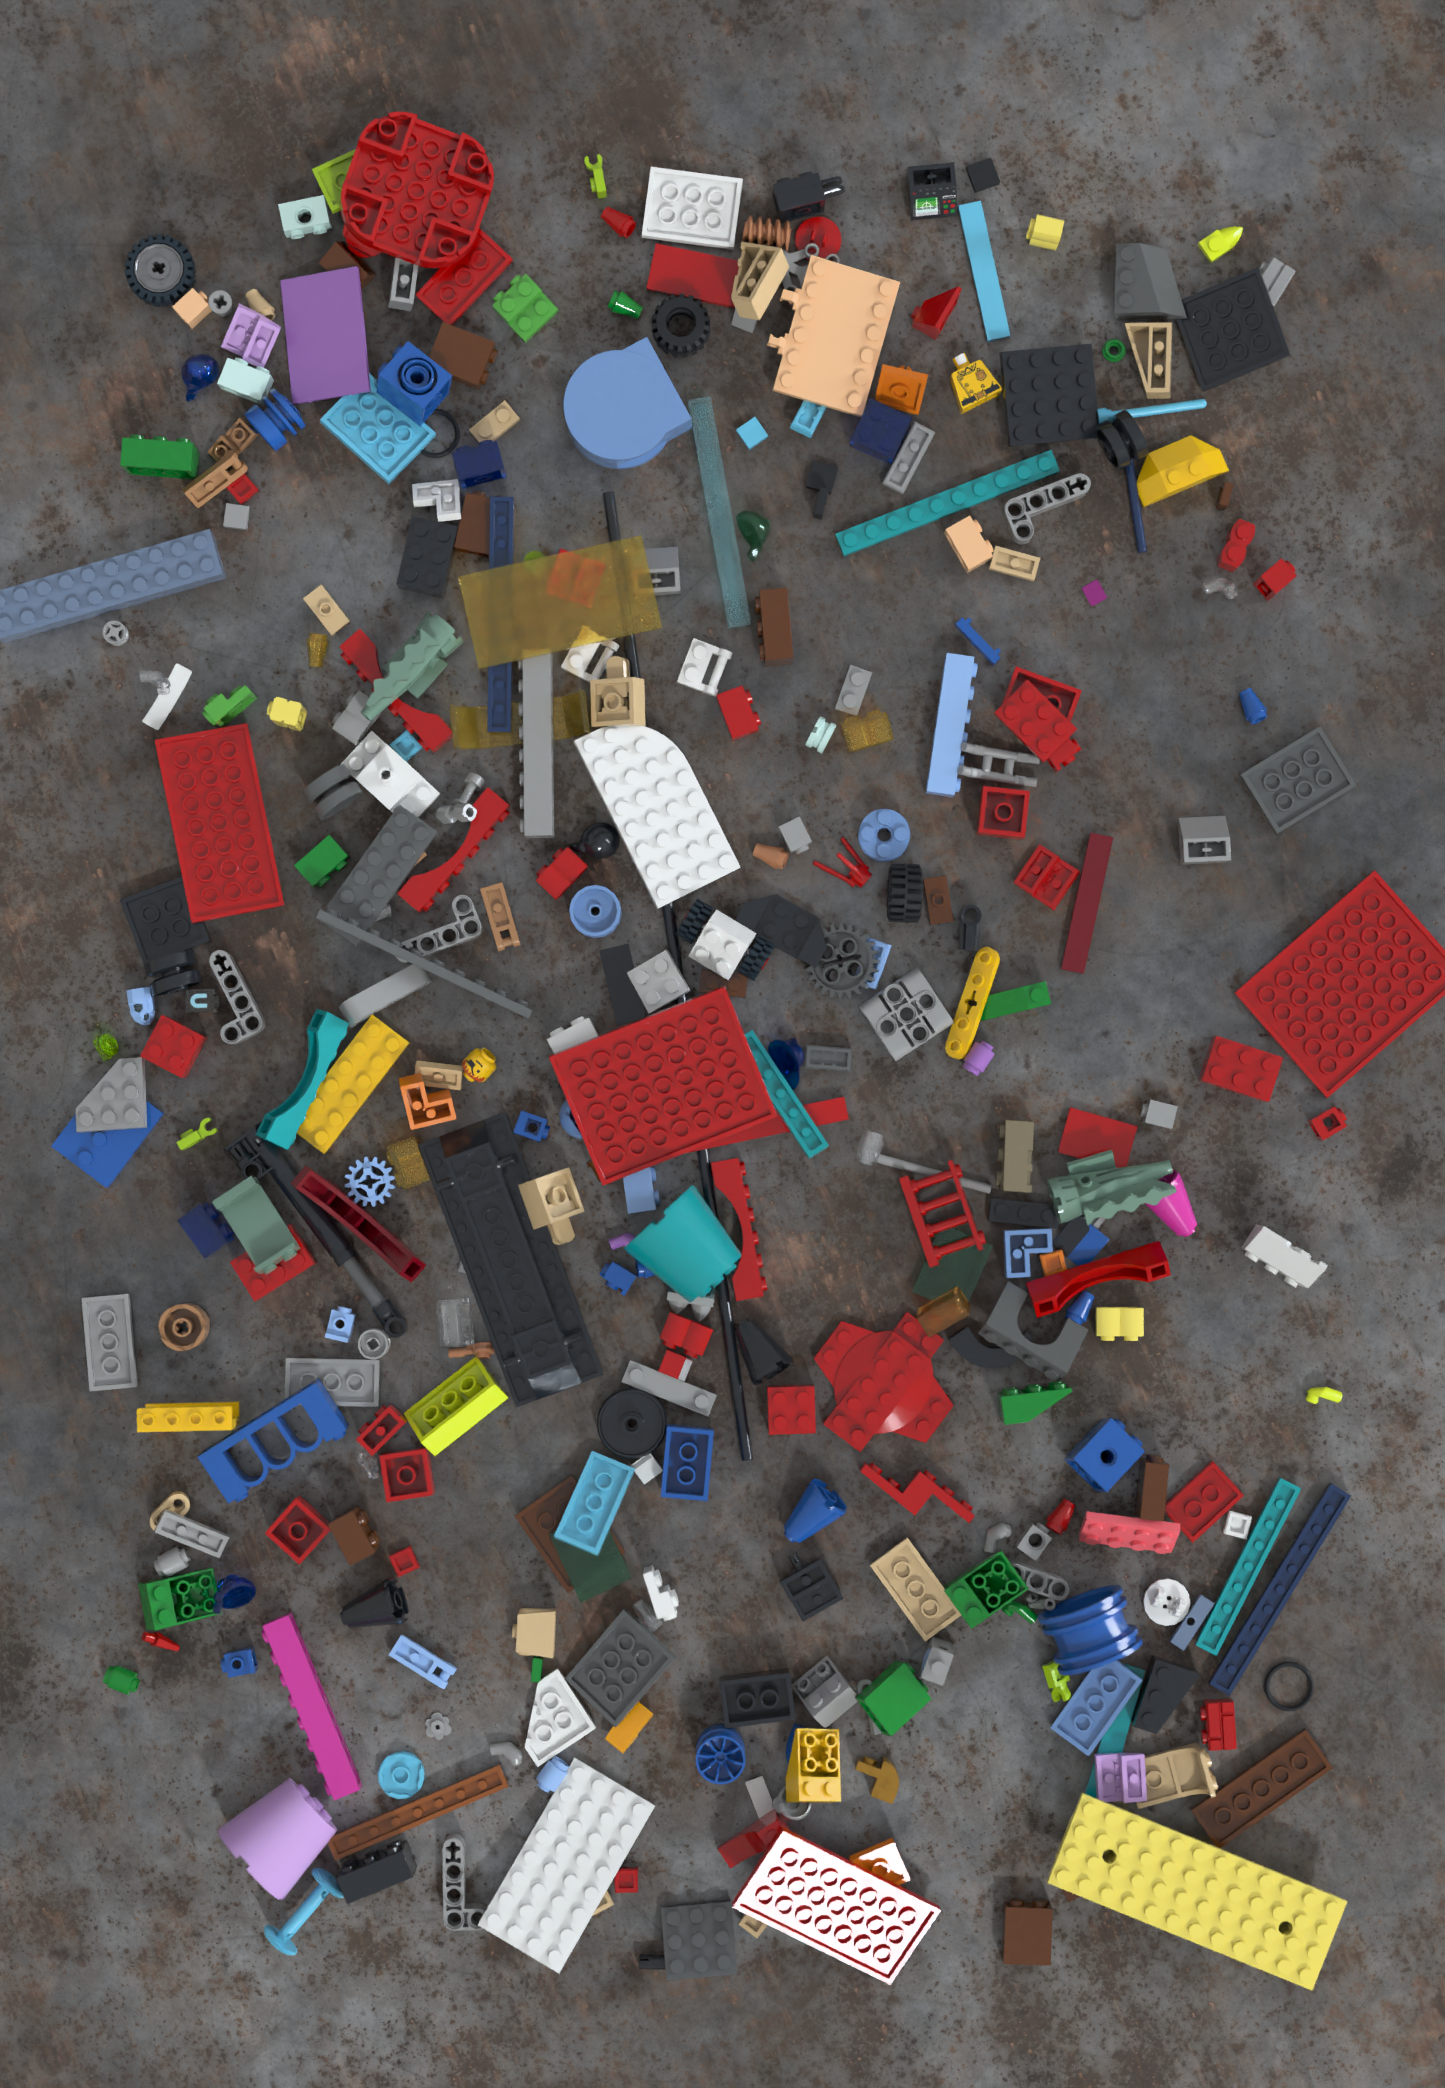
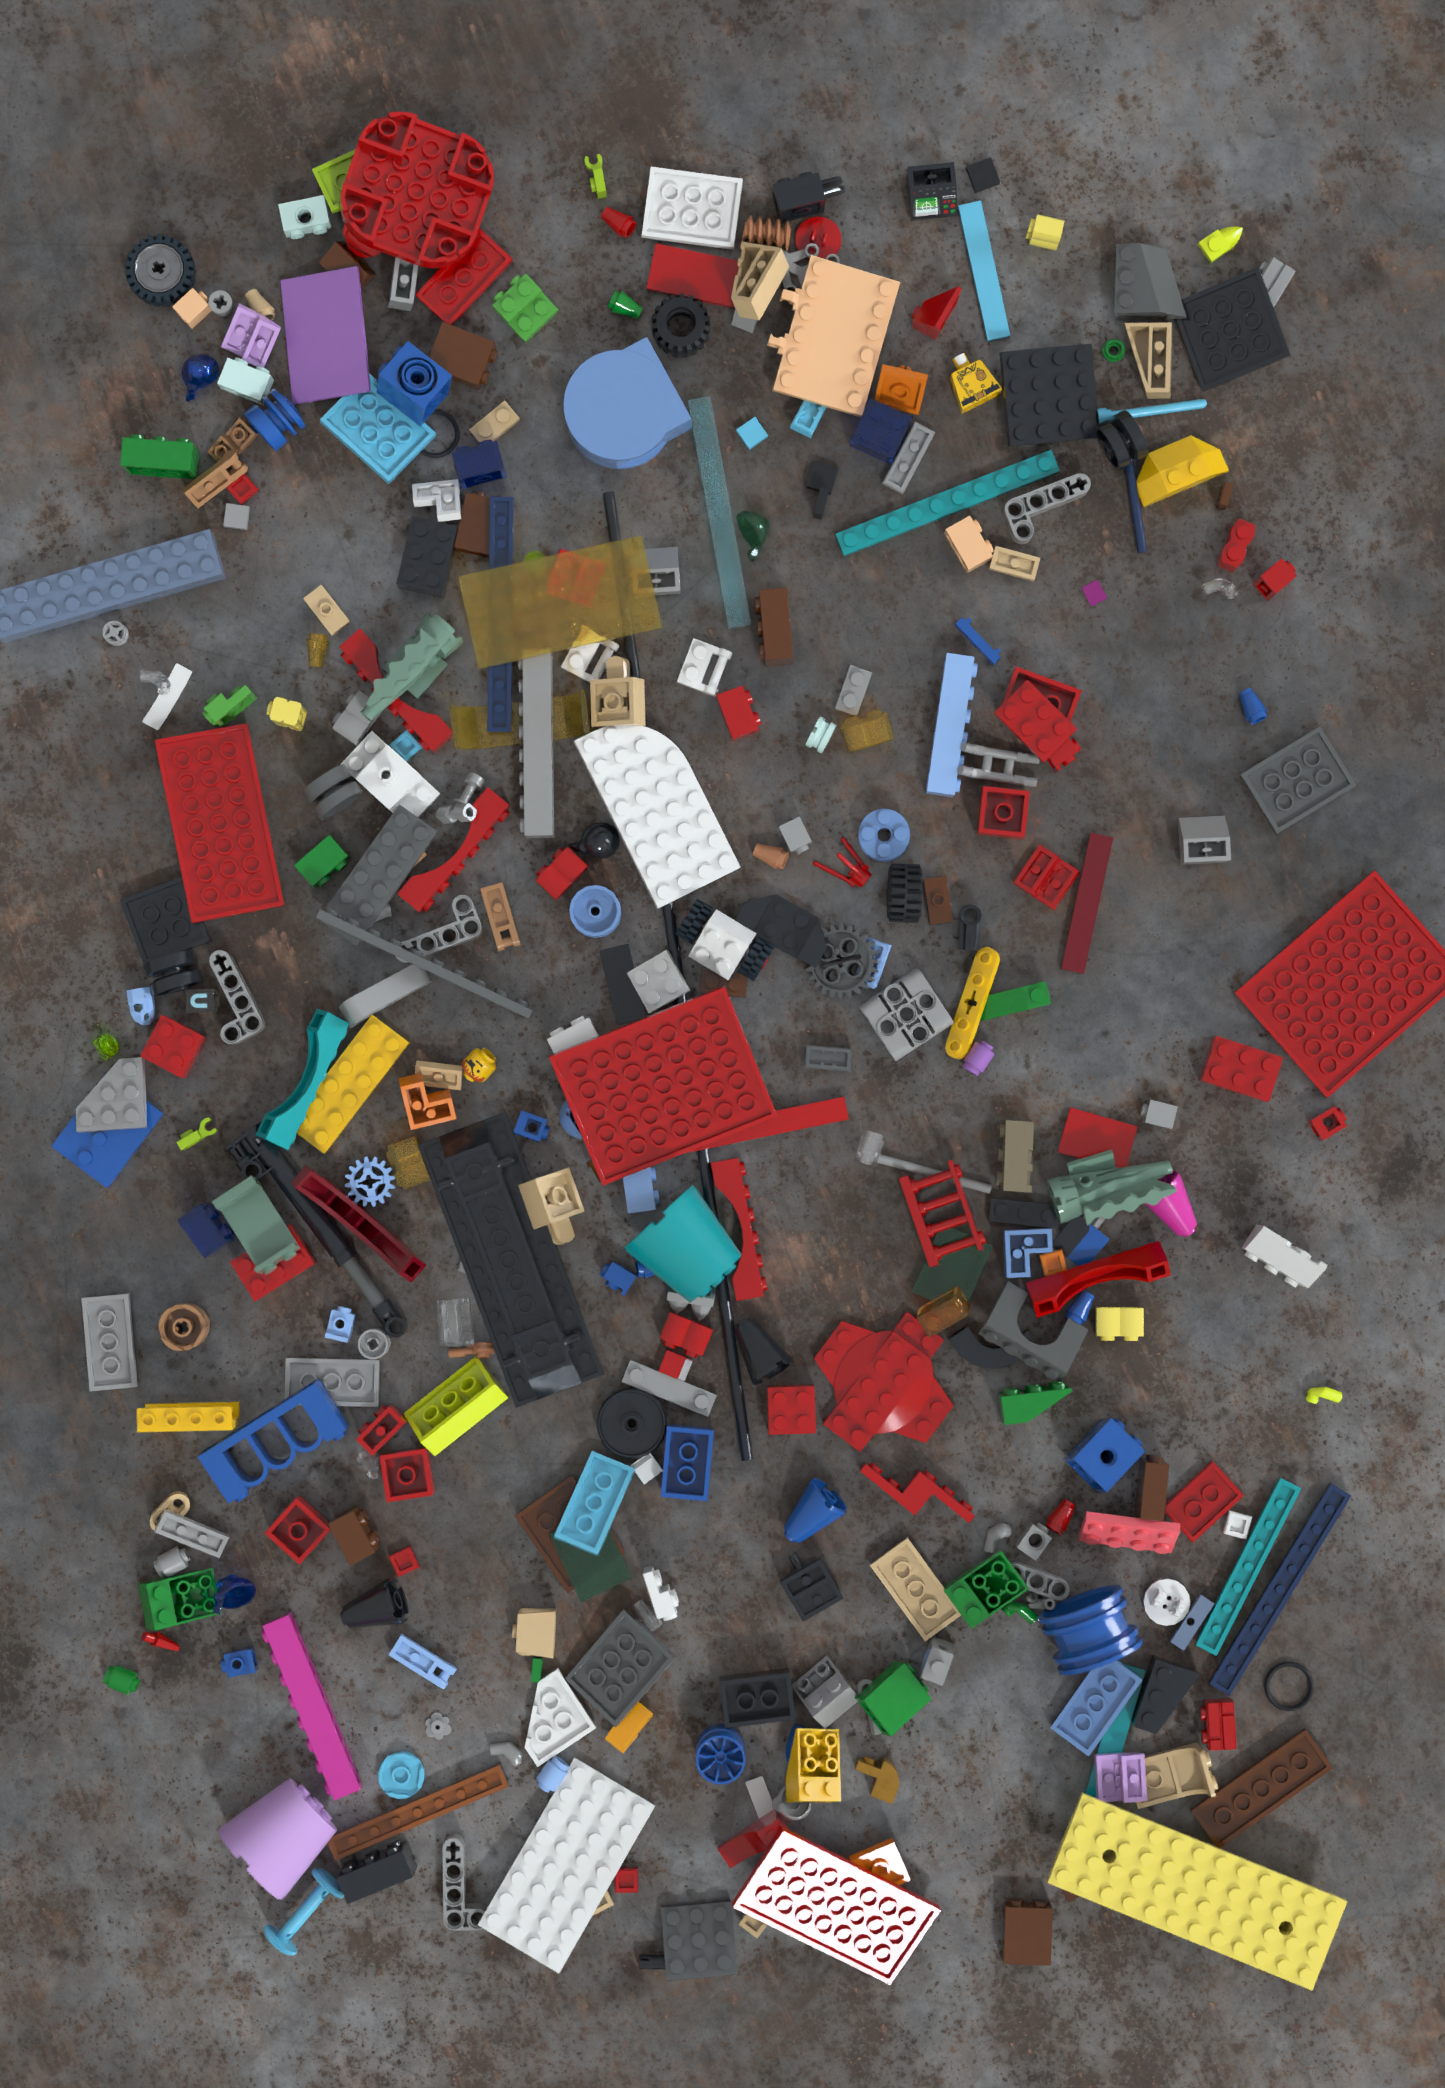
(621, 1240): medium lavender arm -> none
(786, 1101): teal plate -> none
(788, 1058): clear blue piece -> none
(1057, 1682): lime plate -> none

